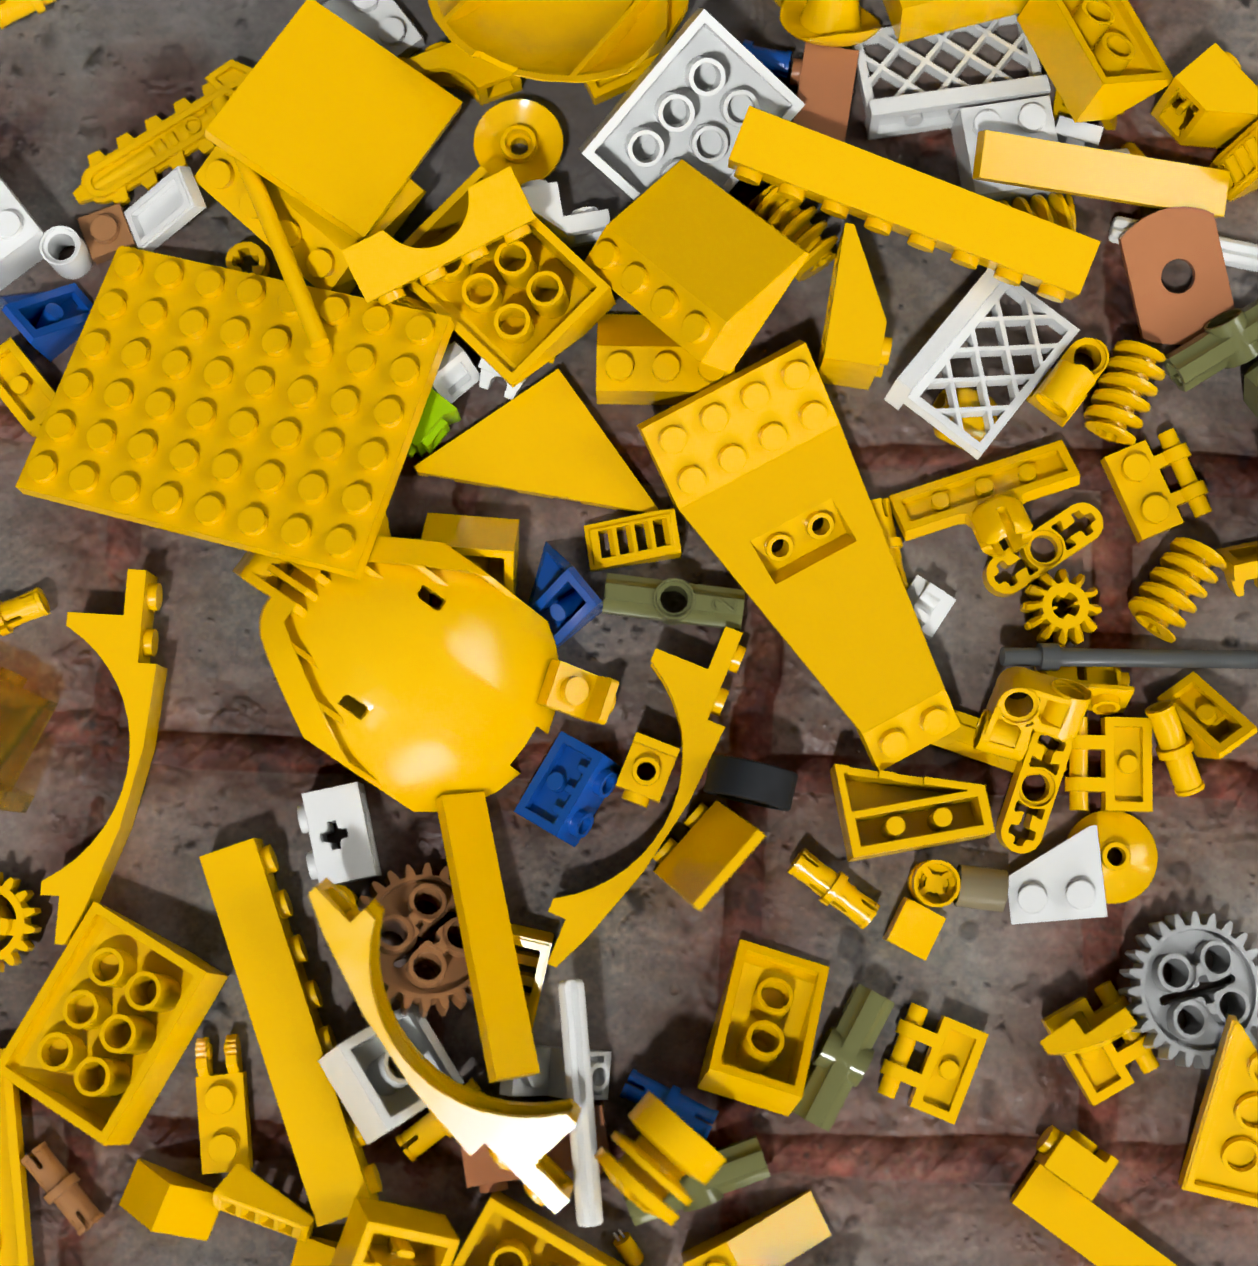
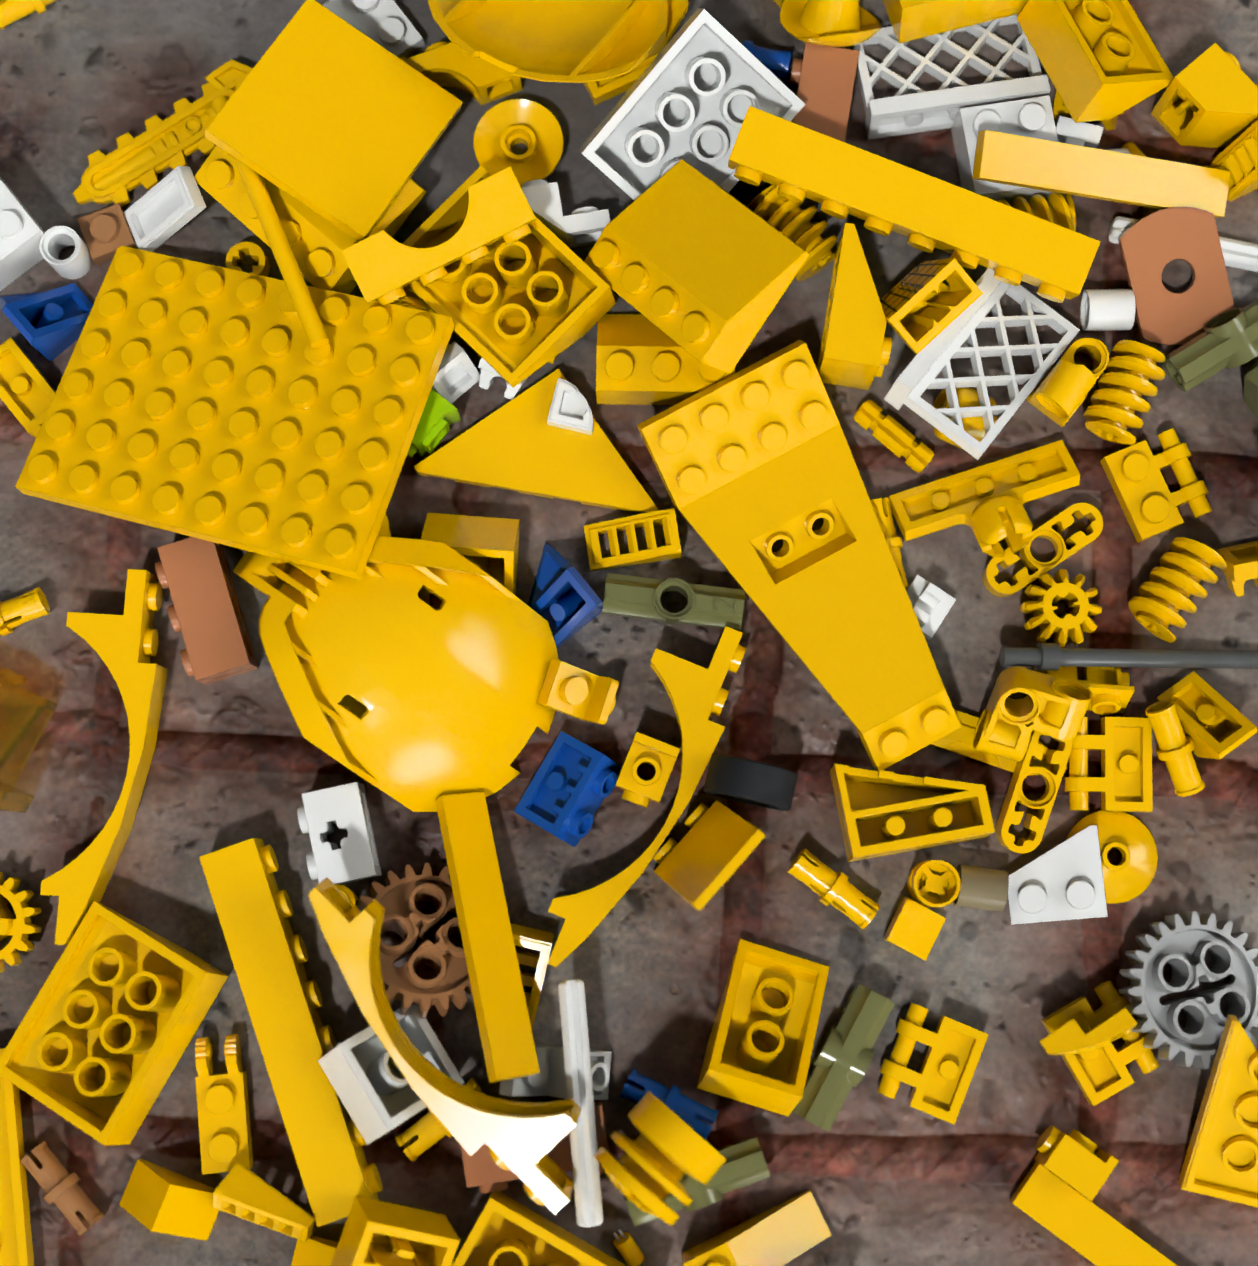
(205, 610): none -> nougat brick
(570, 409): none -> white tile
(893, 436): none -> yellow axle
(924, 305): none -> yellow torso
(1107, 309): none -> white beam

